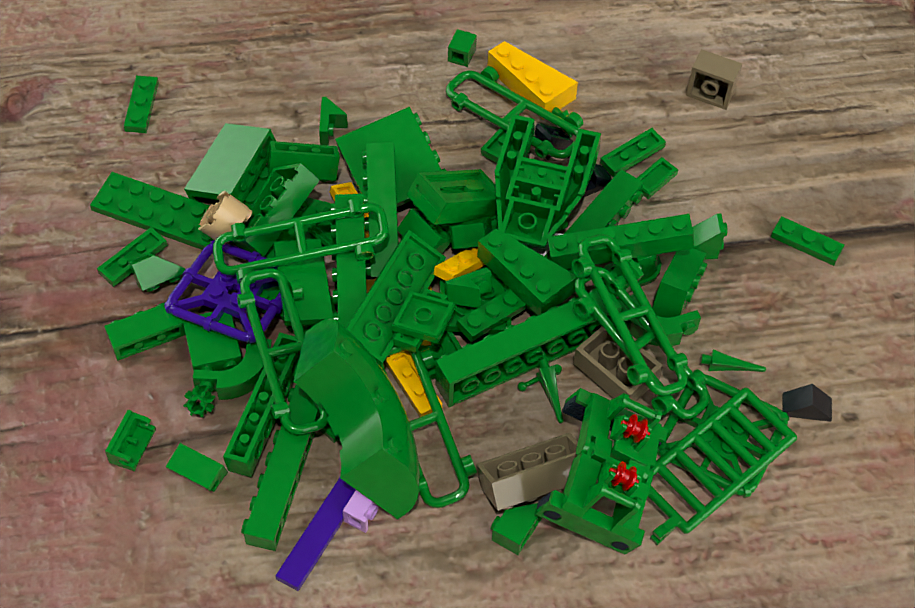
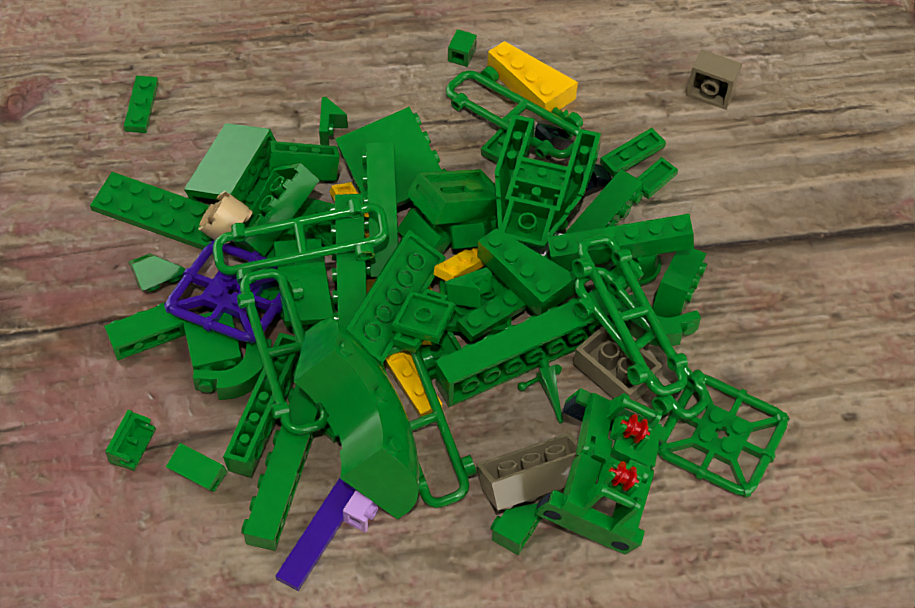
(118, 268): green plate -> none
(199, 394): green gear -> none
(710, 235): green slope -> none
(721, 362): green piece -> none
(738, 481): green bar -> none
(807, 241): green plate -> none
(807, 403): black slope -> none

